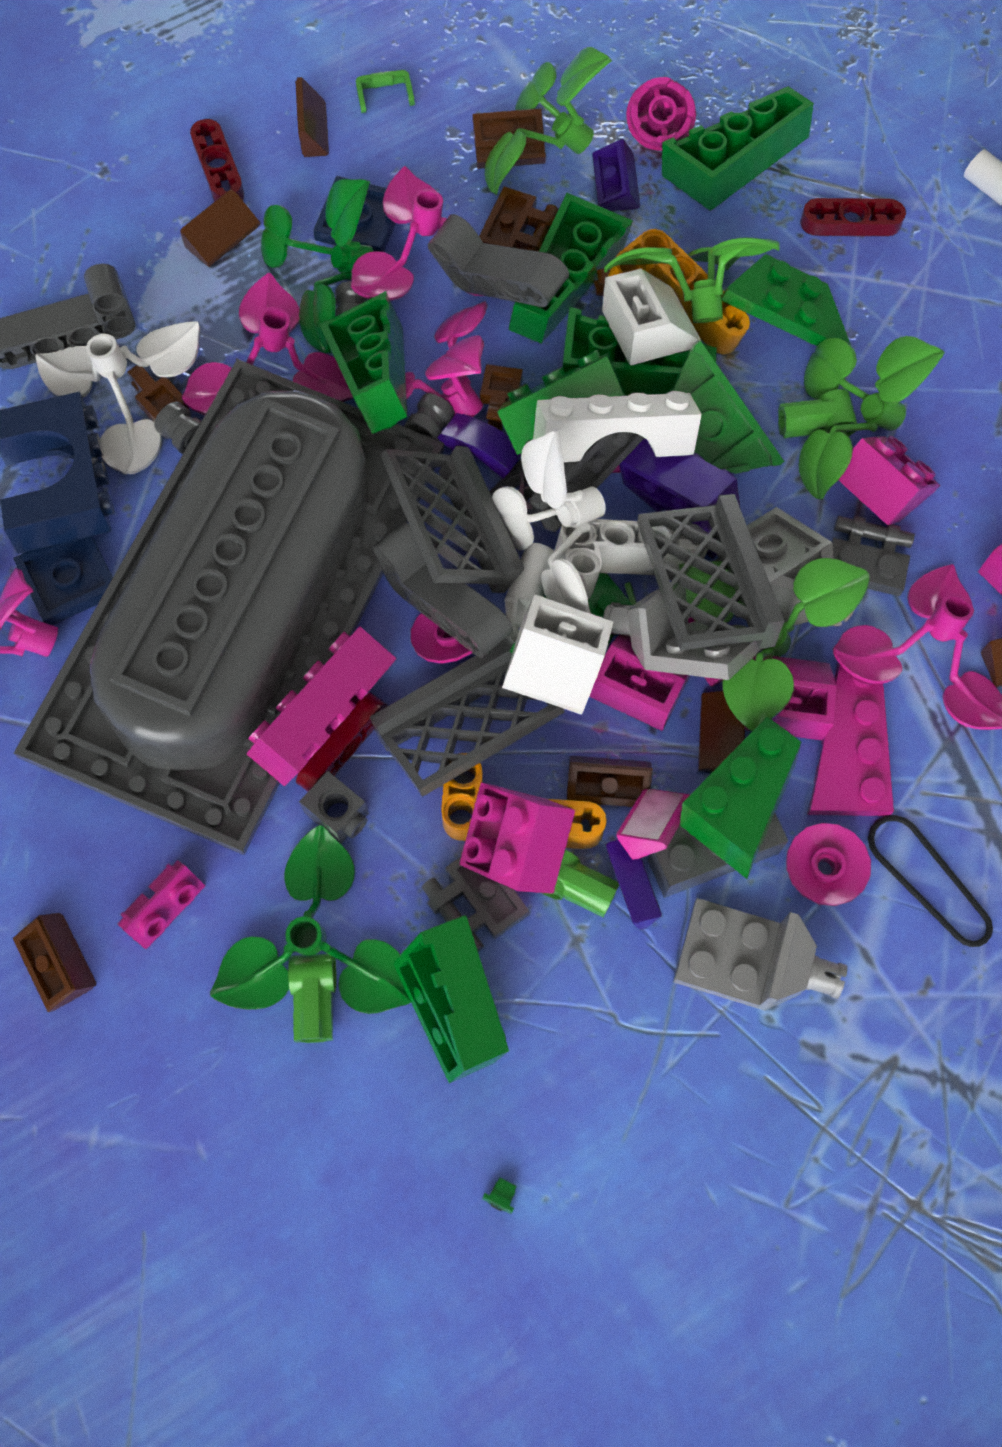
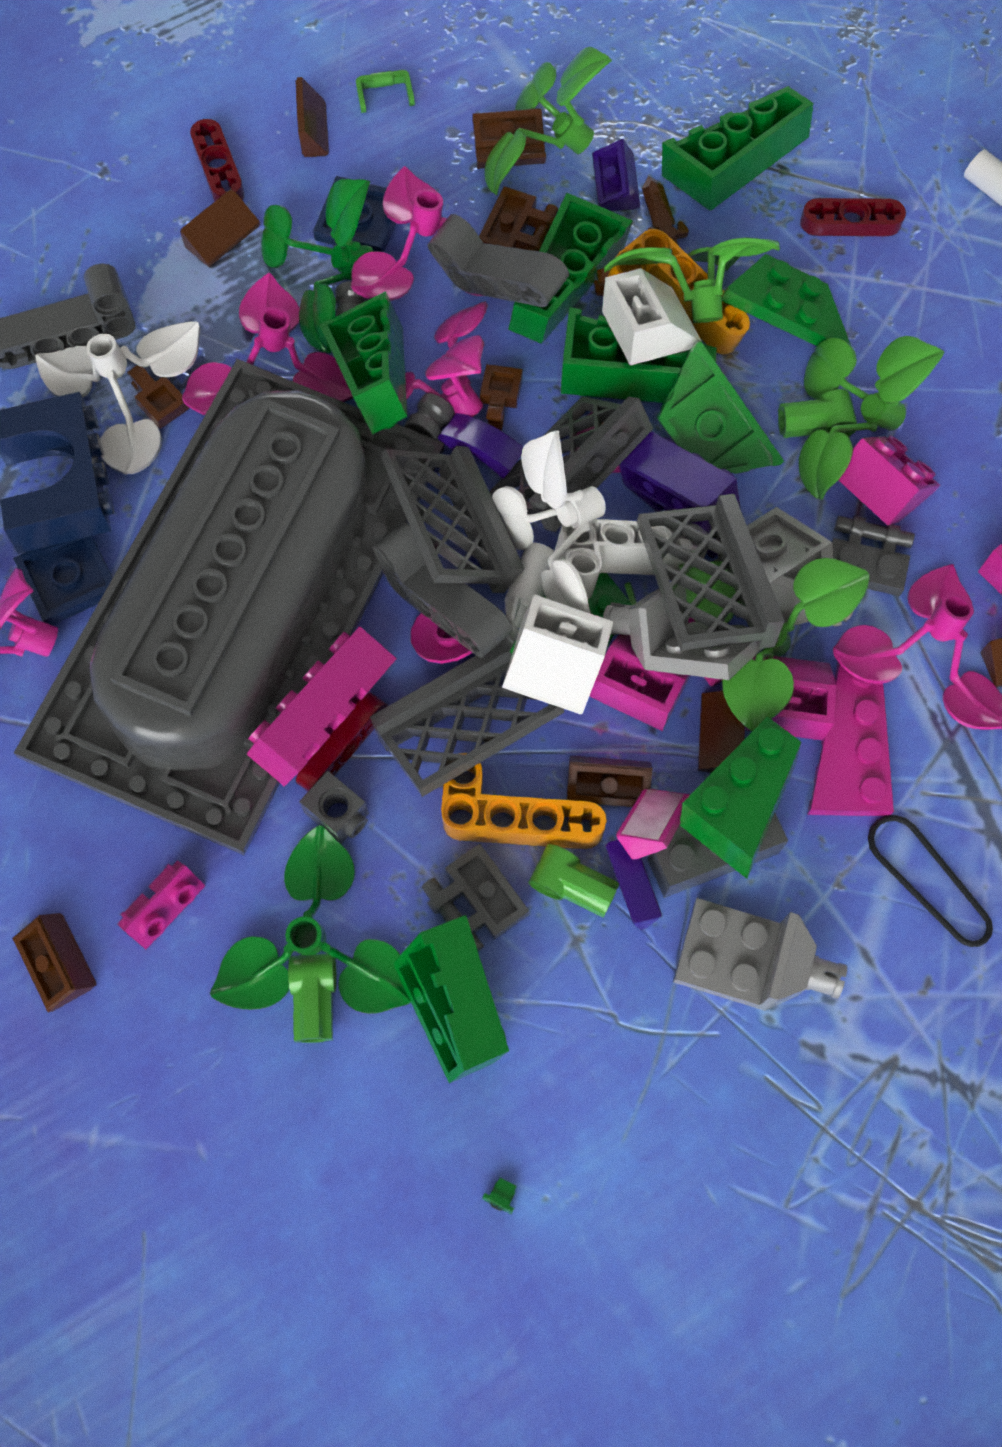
(176, 424): dark grey wheel -> none
(517, 839): dark pink slope -> none
(592, 377): green wedge -> none
(660, 112): dark pink cone -> none
(660, 210): none -> reddish brown sword
(665, 420): white arch -> none
(841, 851): dark pink dish -> none

